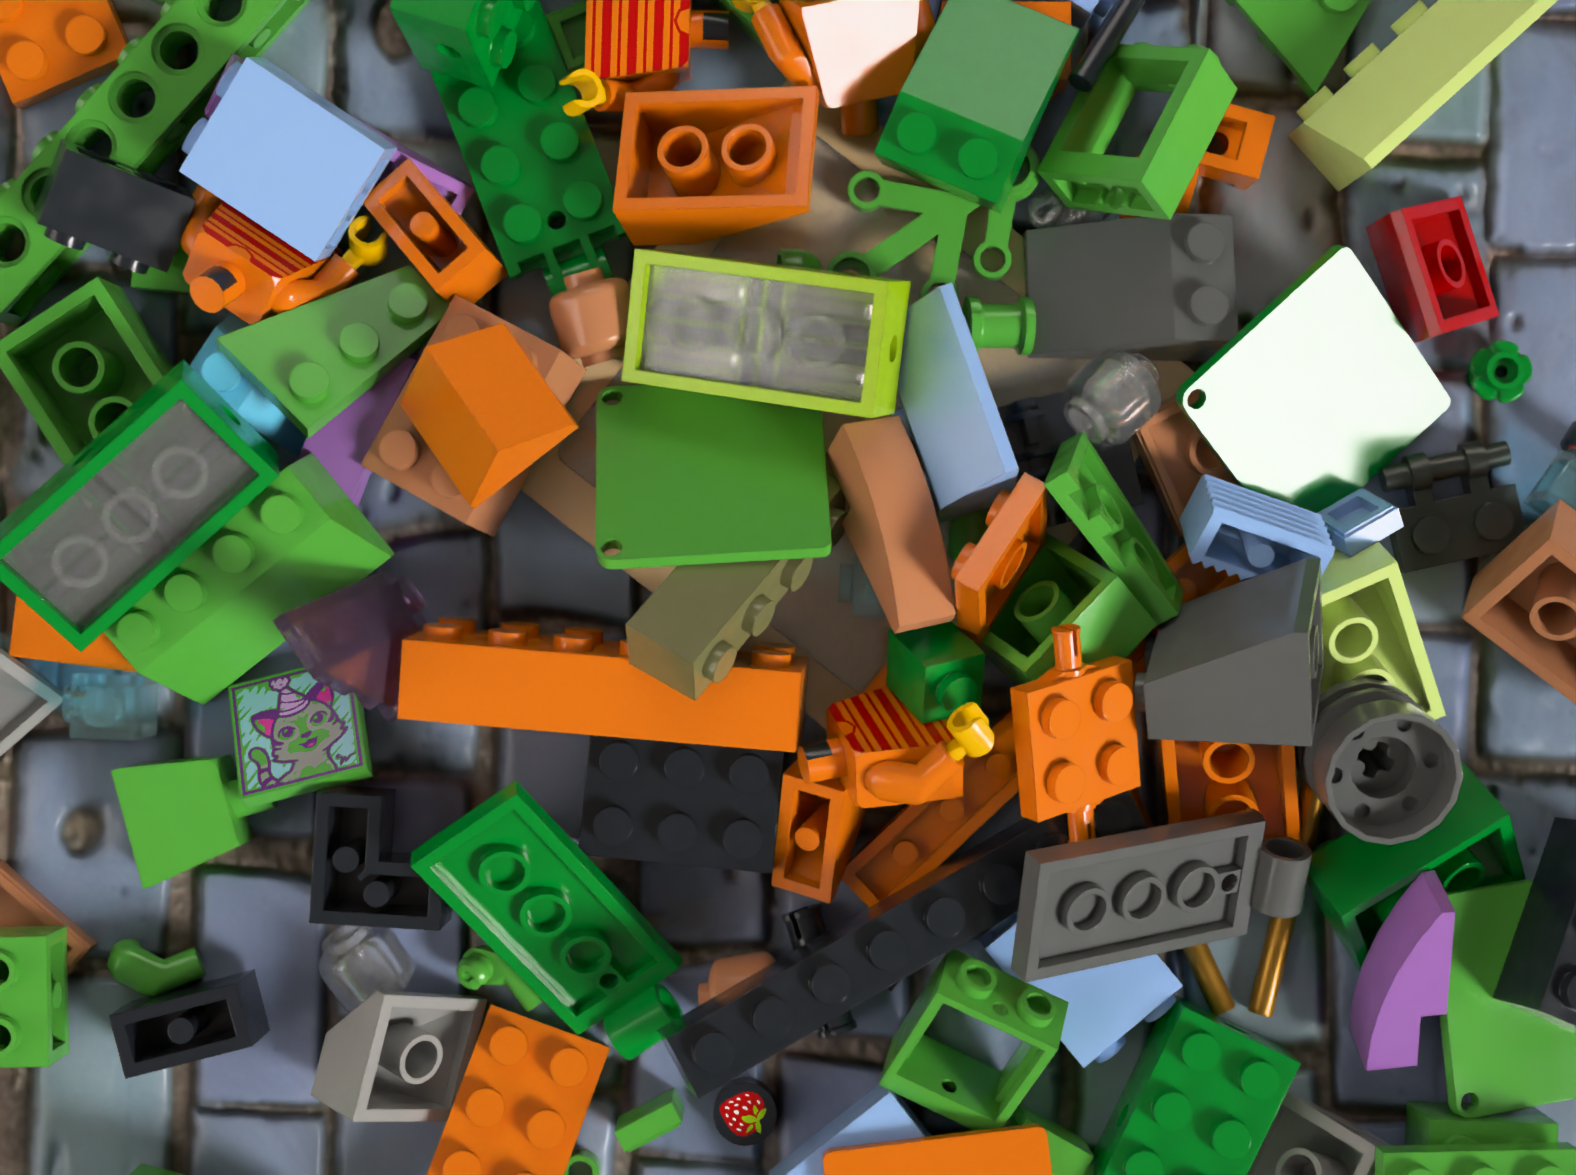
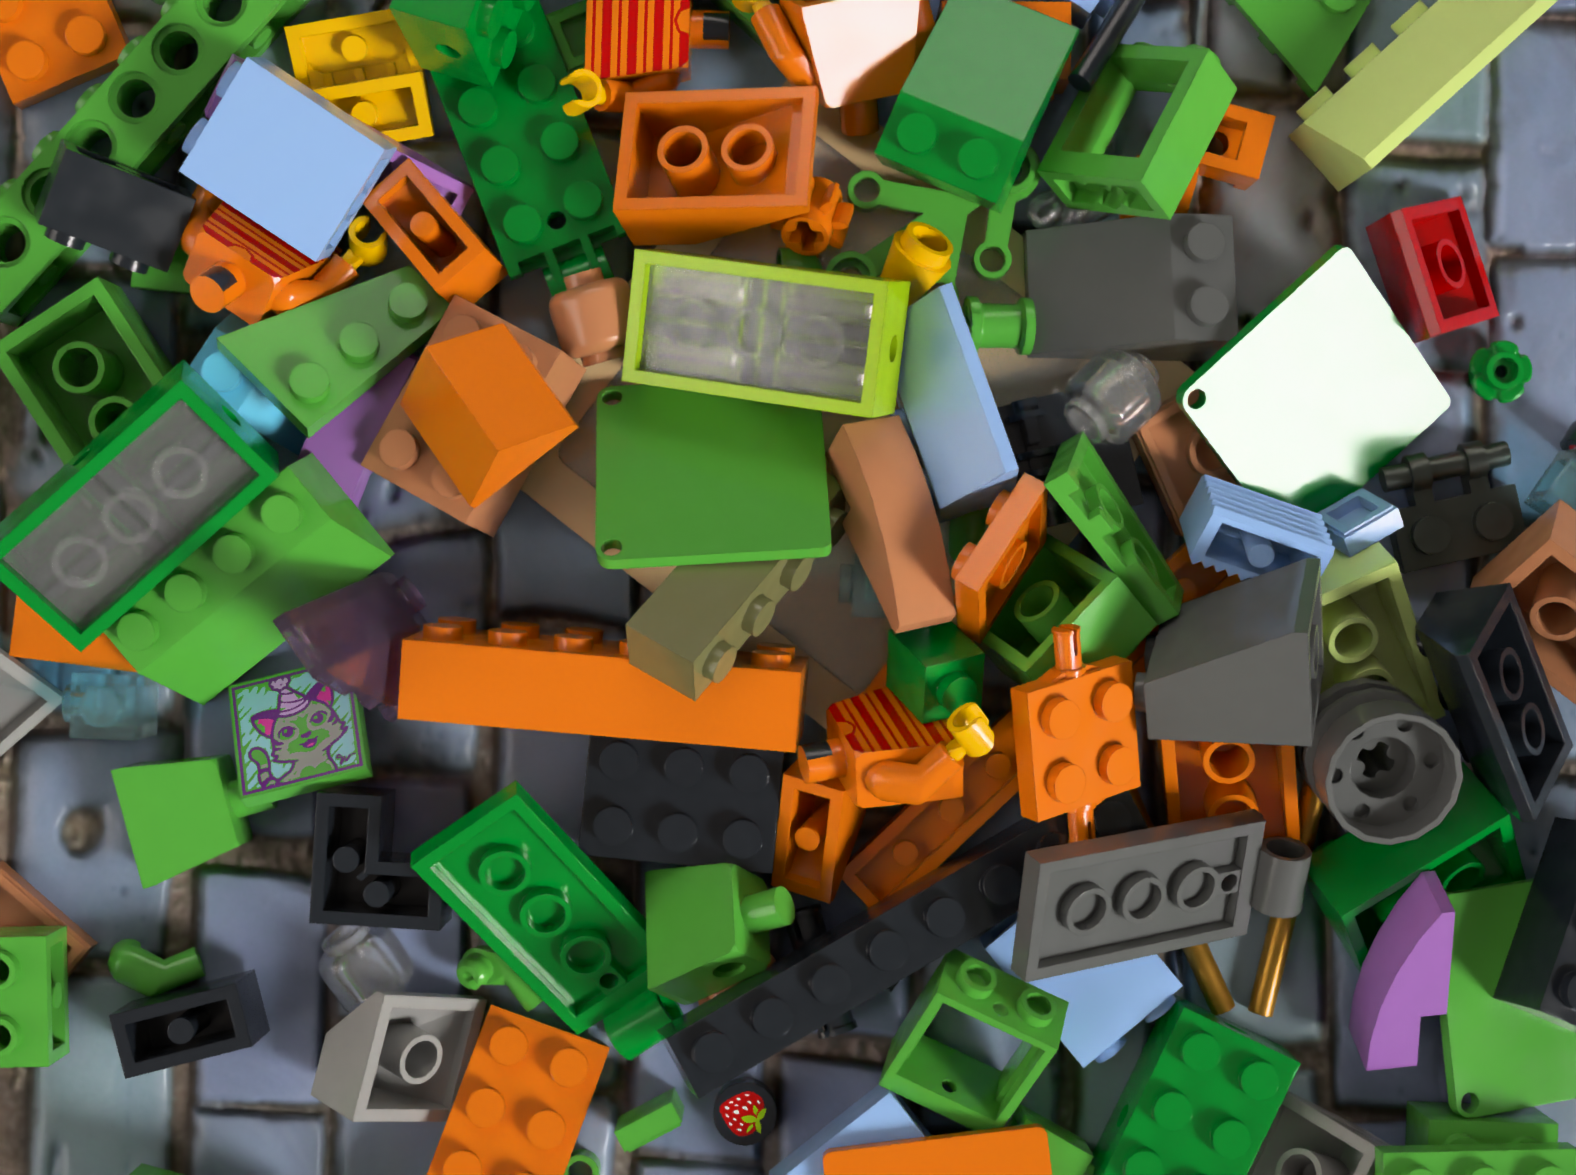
(365, 71): none -> yellow slope
(709, 928): none -> bright green torso
(823, 225): none -> orange gear
(918, 256): none -> yellow cone
(1496, 694): none -> black slope

